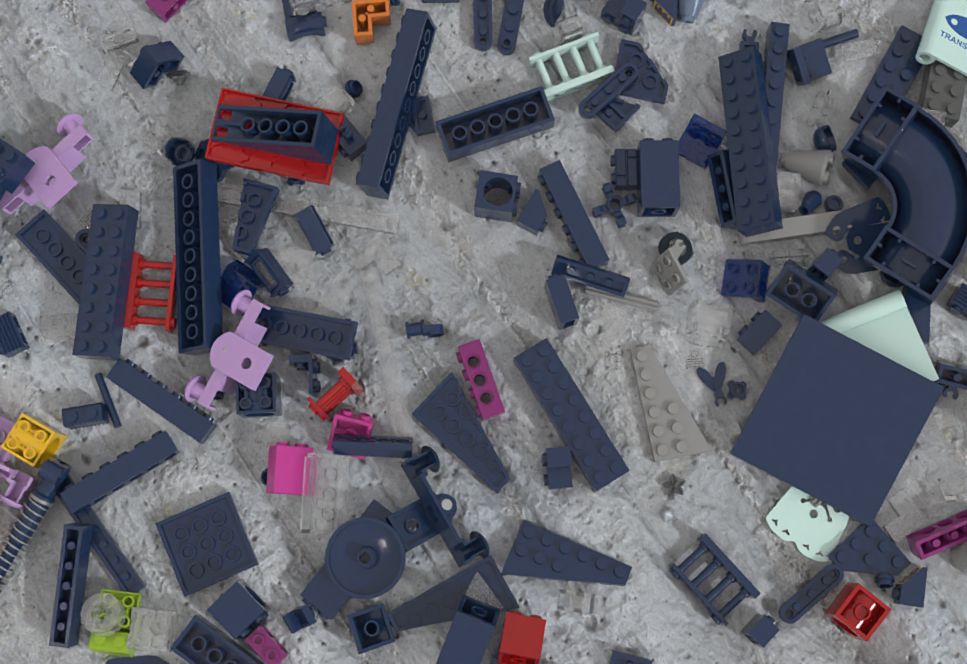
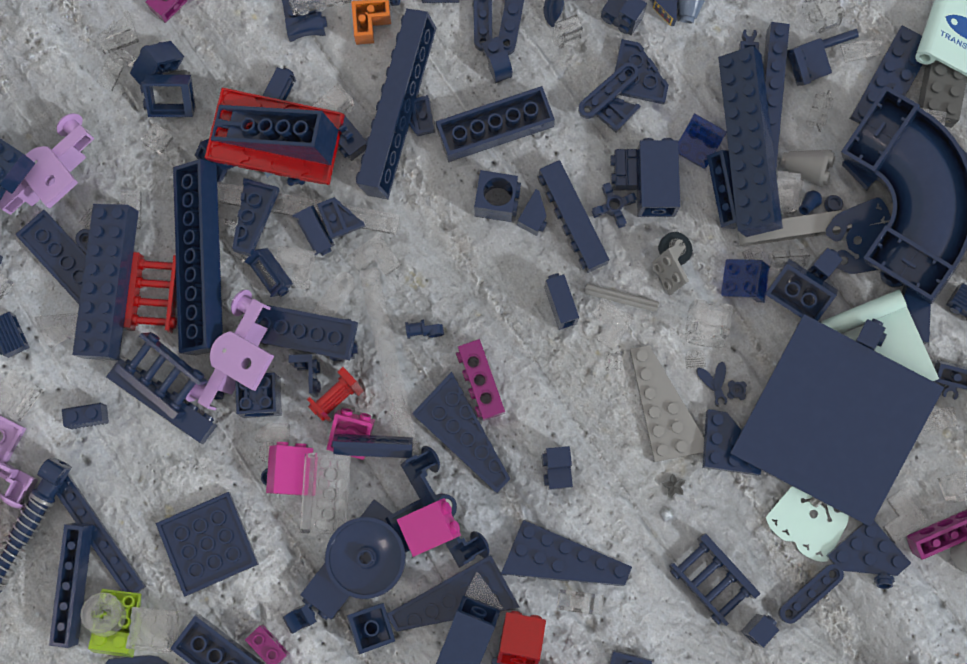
(33, 440): yellow brick -> none
(108, 400): dark blue bar -> none
(120, 472): dark blue brick -> none
(144, 384): none -> dark blue fence
(168, 110): none -> dark blue window
(179, 151): dark blue hair -> none
(237, 278): clear blue bracket -> none
(239, 610): dark blue brick -> none
(338, 218): none -> dark blue wing
(353, 88): dark blue plate -> none
(429, 527): none -> dark pink brick
(498, 59): none -> dark blue brick
(568, 84): light aqua fence -> none
(570, 415): dark blue brick -> none
(591, 275): dark blue panel -> none
(719, 440): none -> dark blue plate
(759, 332): dark blue brick -> none
(824, 139): dark blue hair -> none
(857, 611): red brick -> none
(872, 334): none -> dark blue brick
(911, 588): dark blue slope -> none

